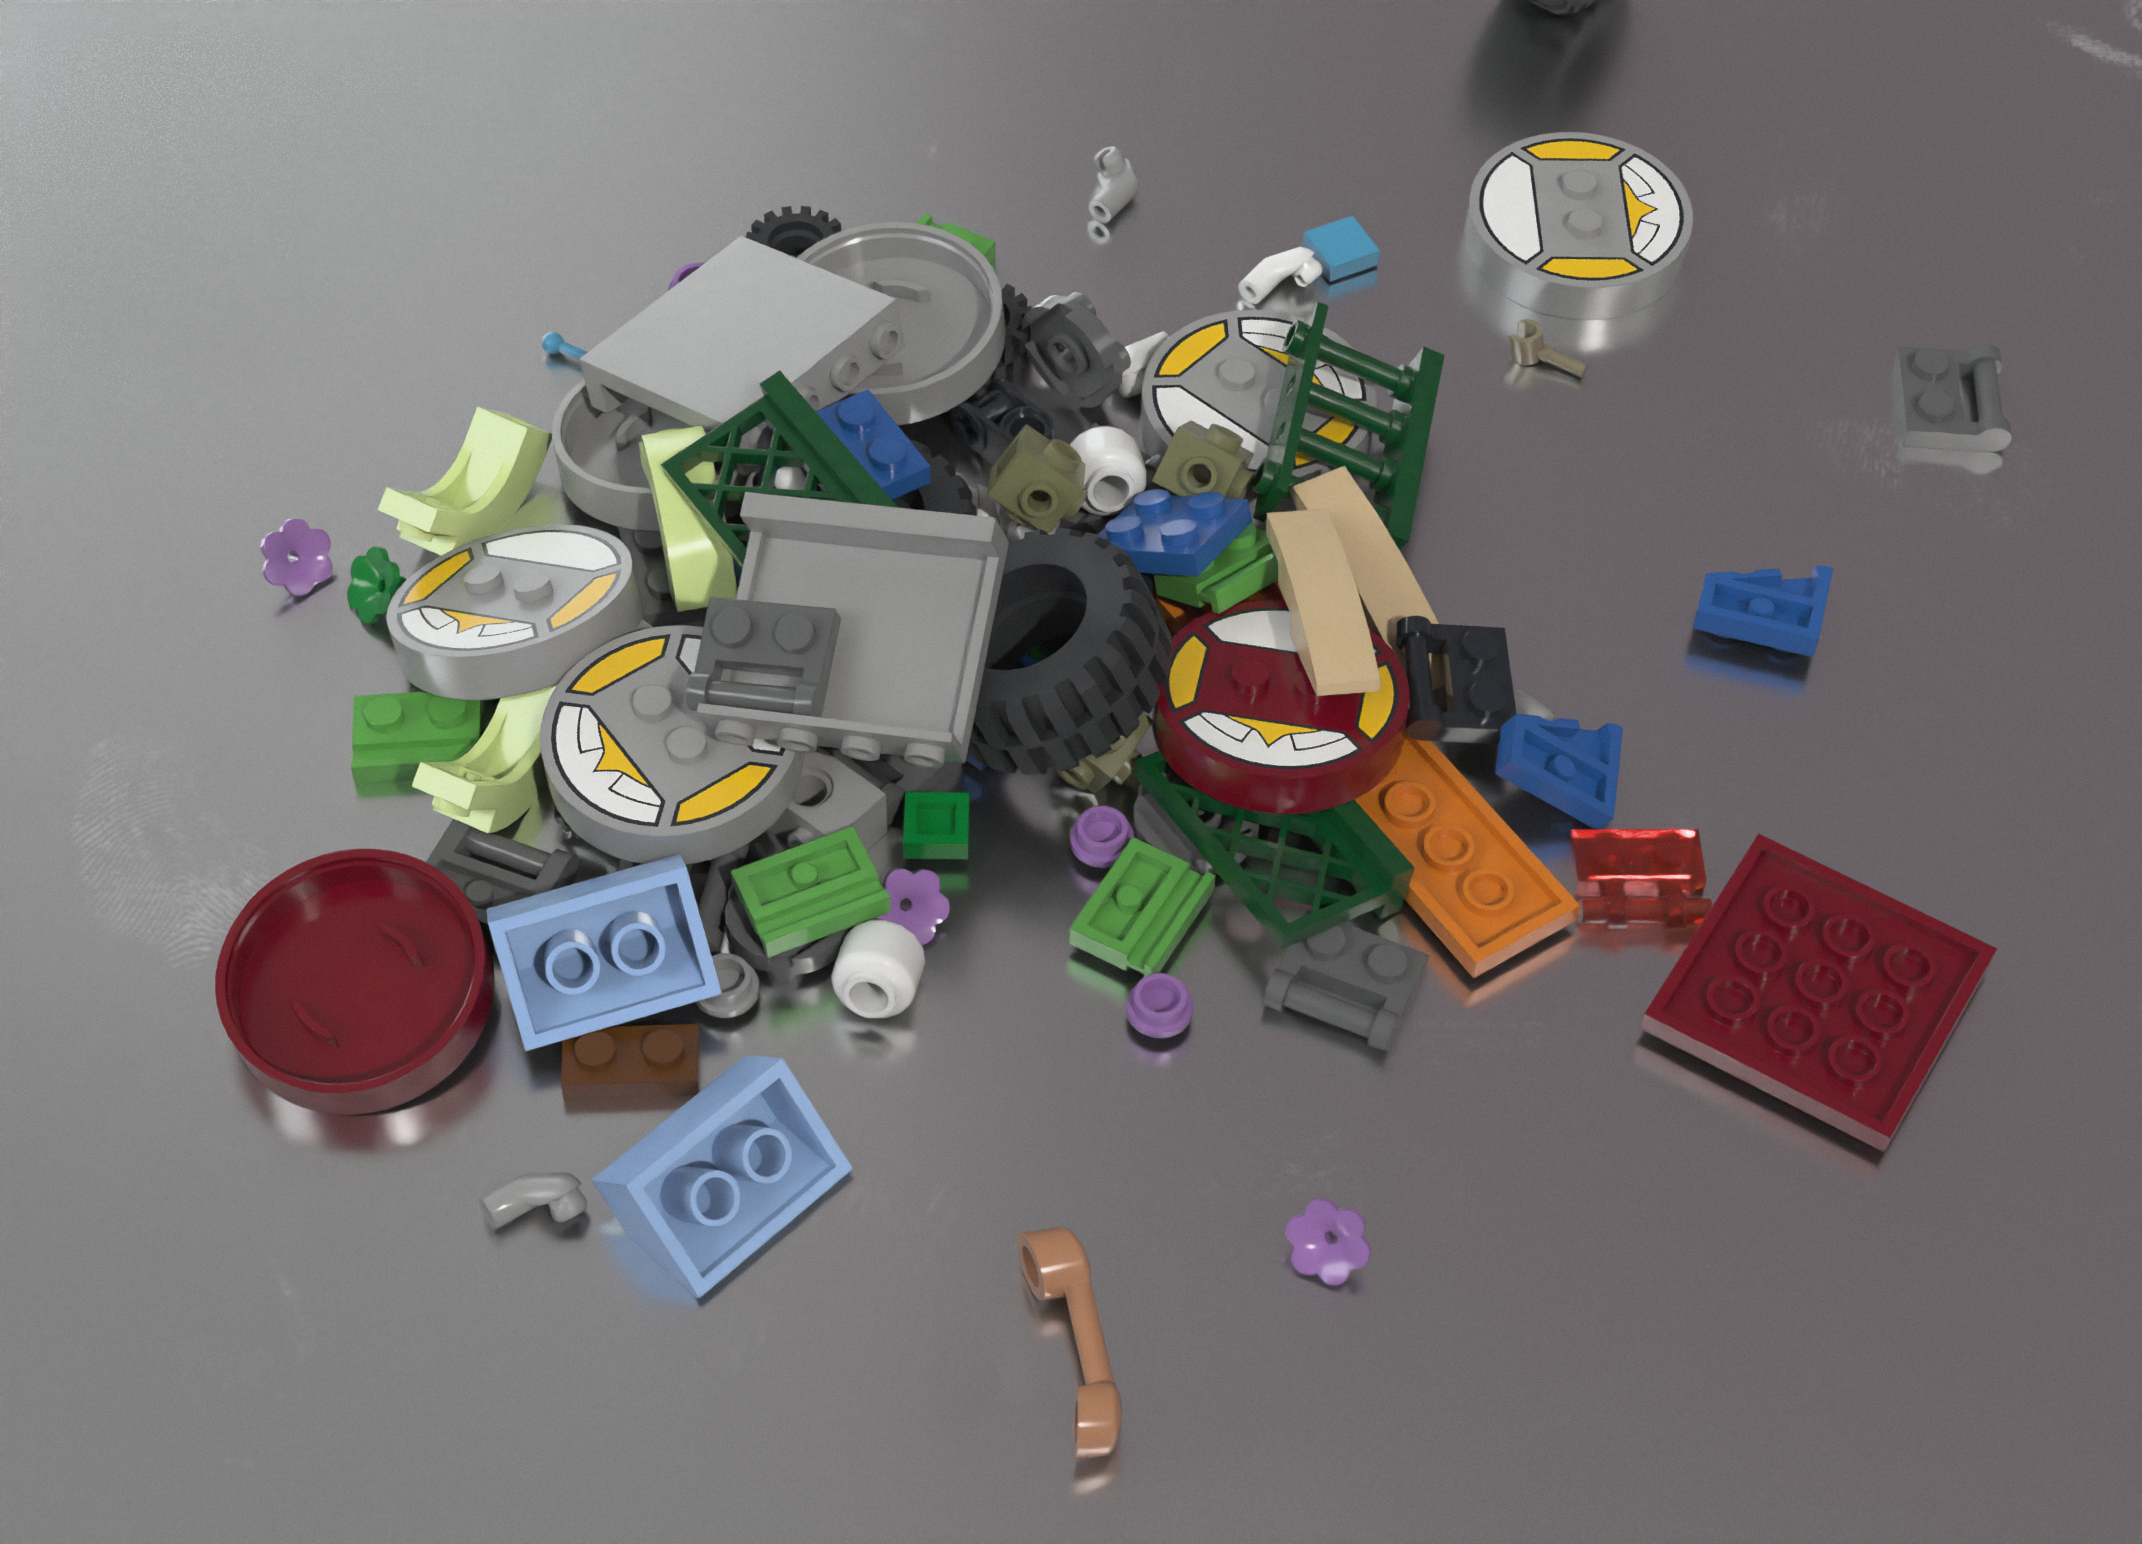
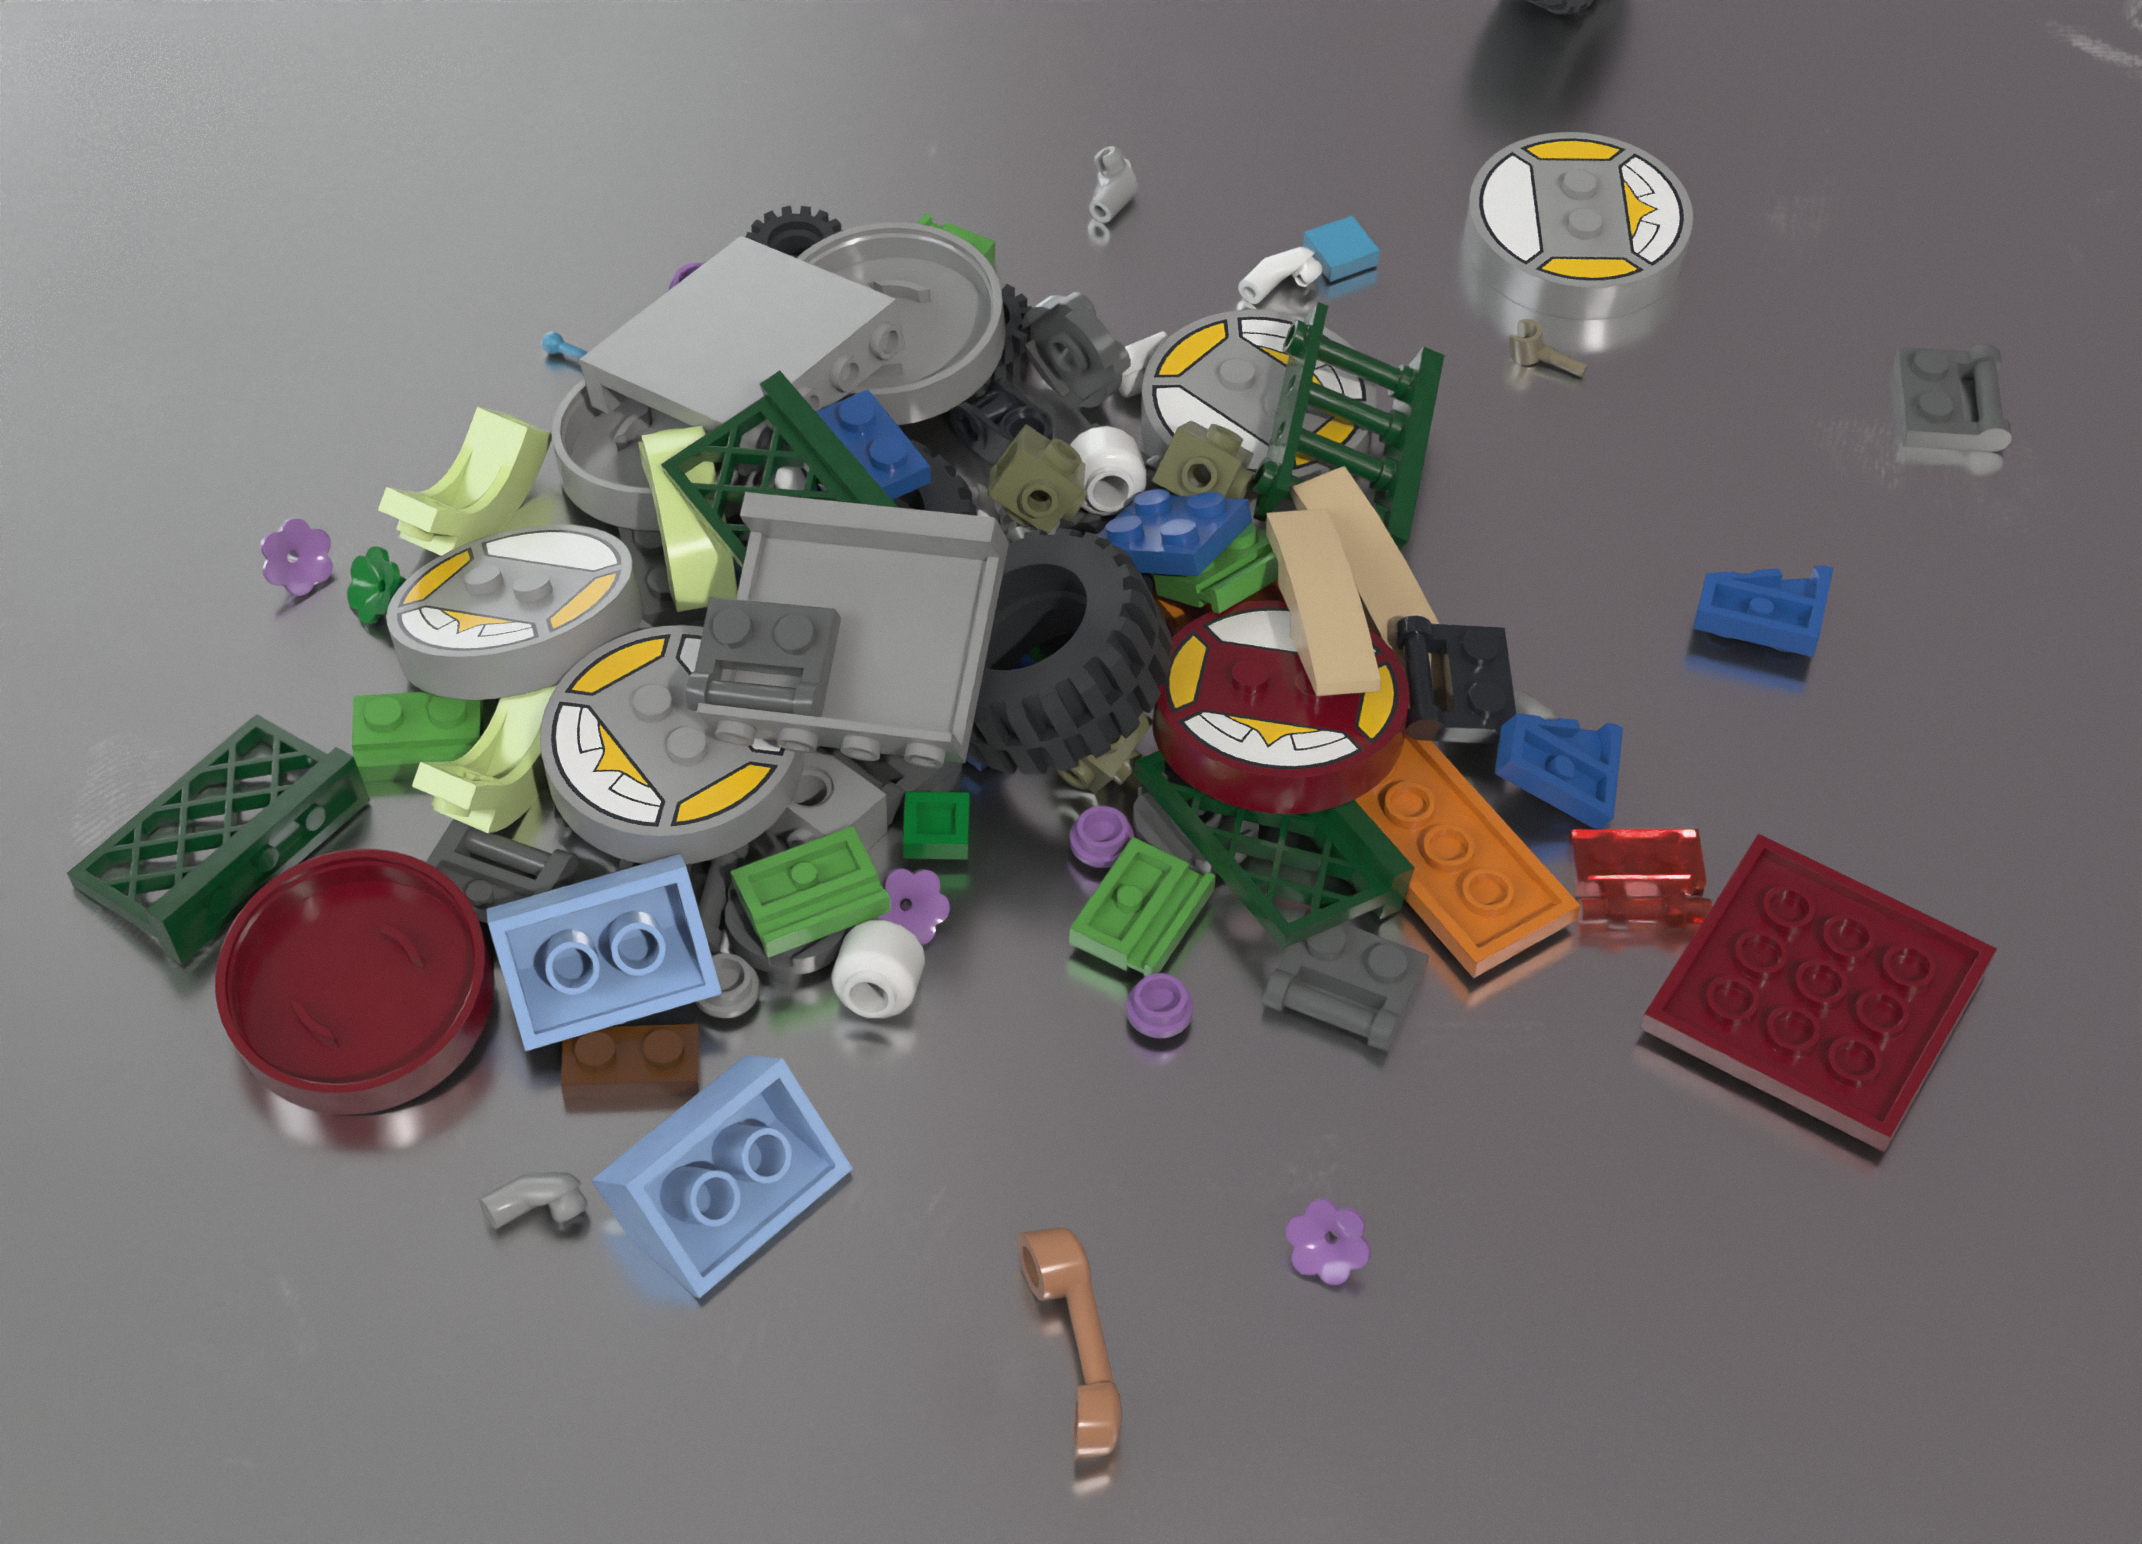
(248, 855): none -> dark green fence

